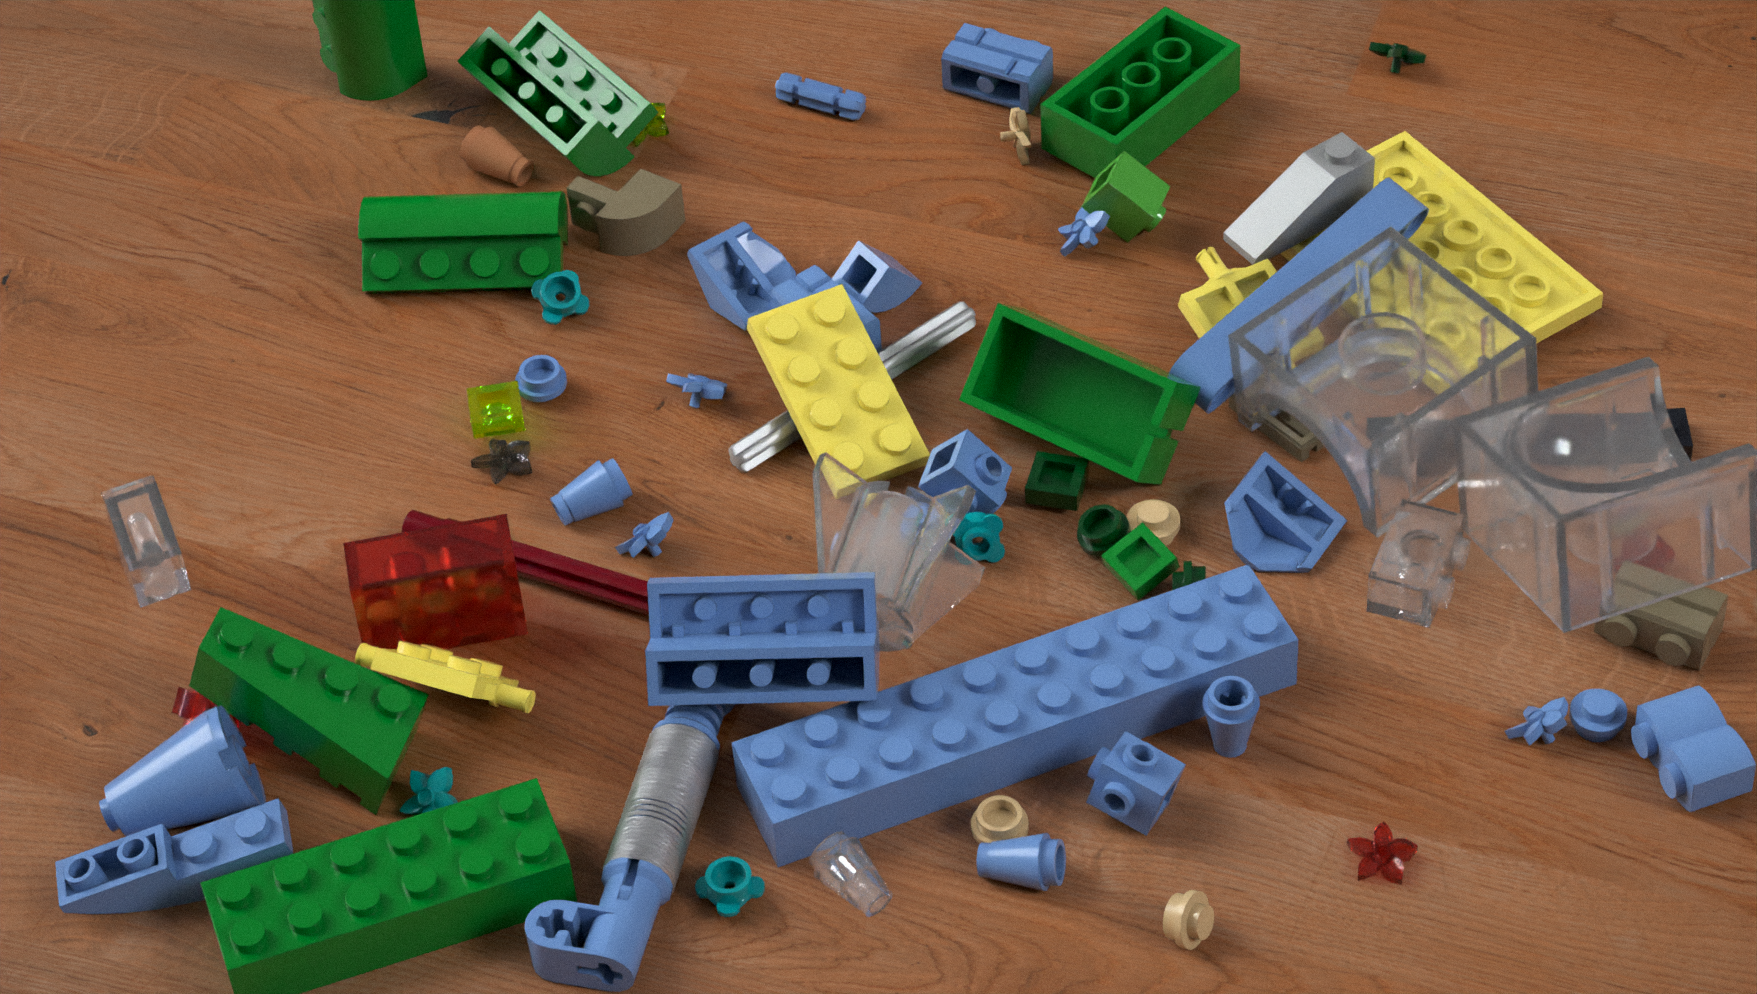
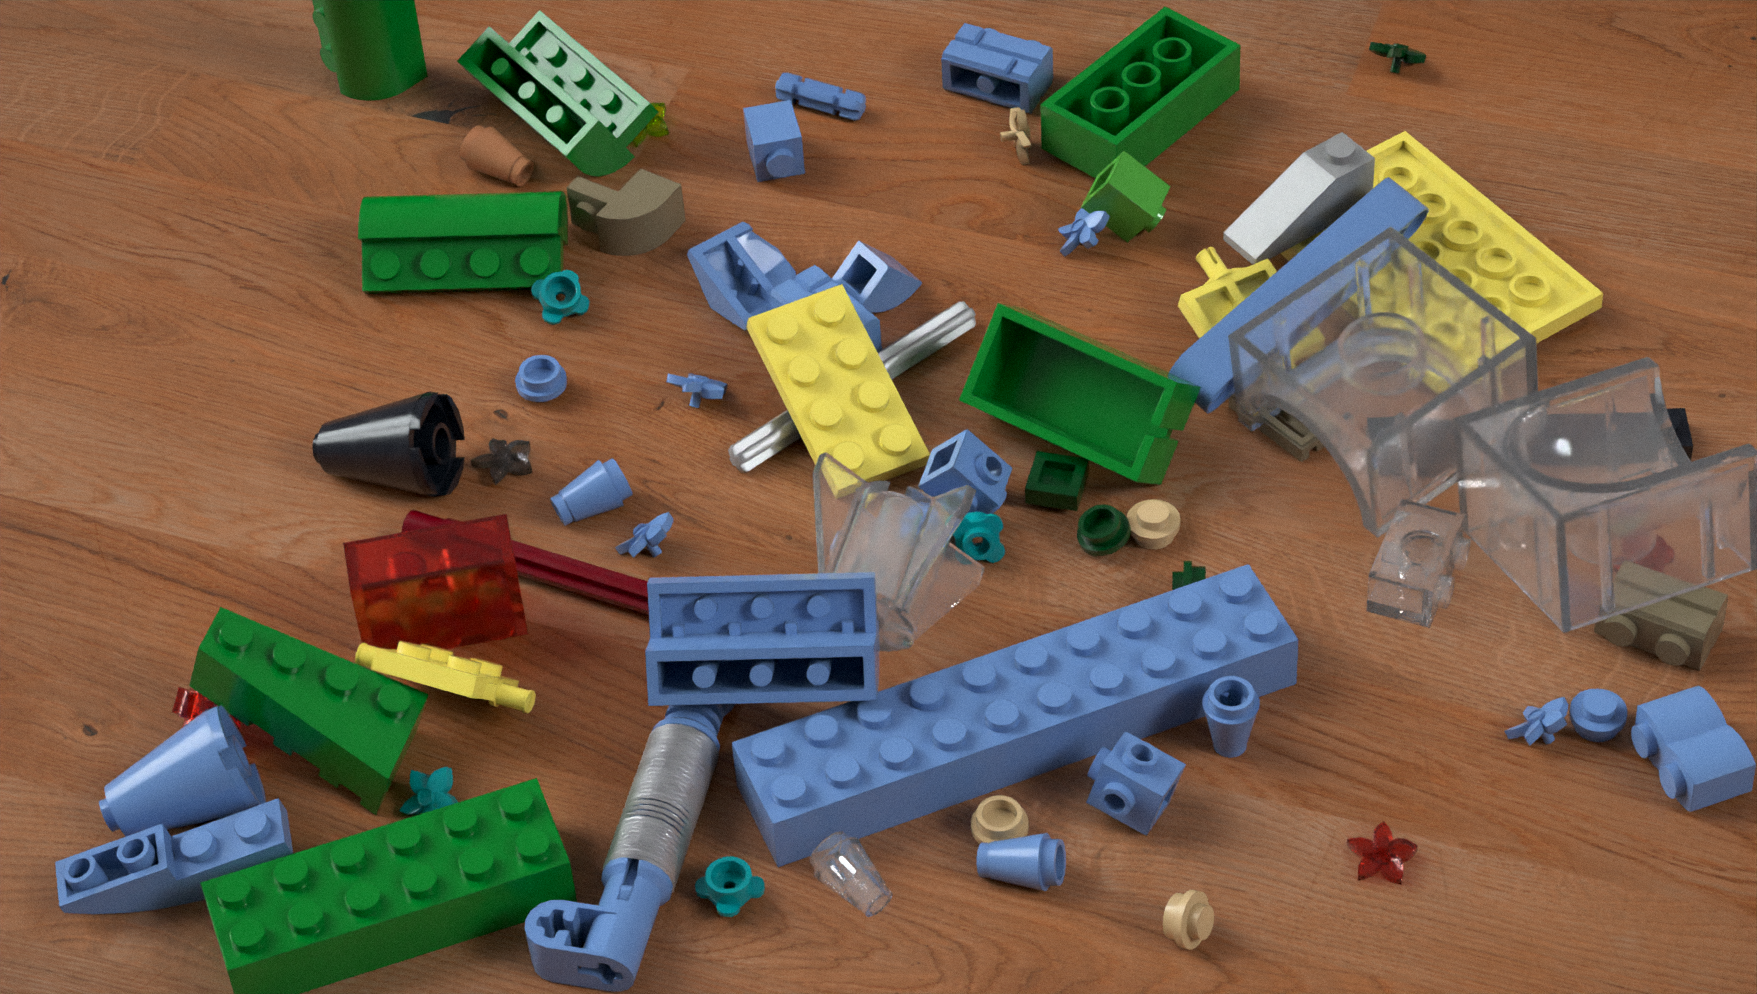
(146, 541): clear slope -> none
(397, 445): none -> black cone
(495, 409): clear neon green plate -> none
(774, 140): none -> medium blue brick
(1140, 561): green plate -> none
(1279, 520): medium blue slope -> none

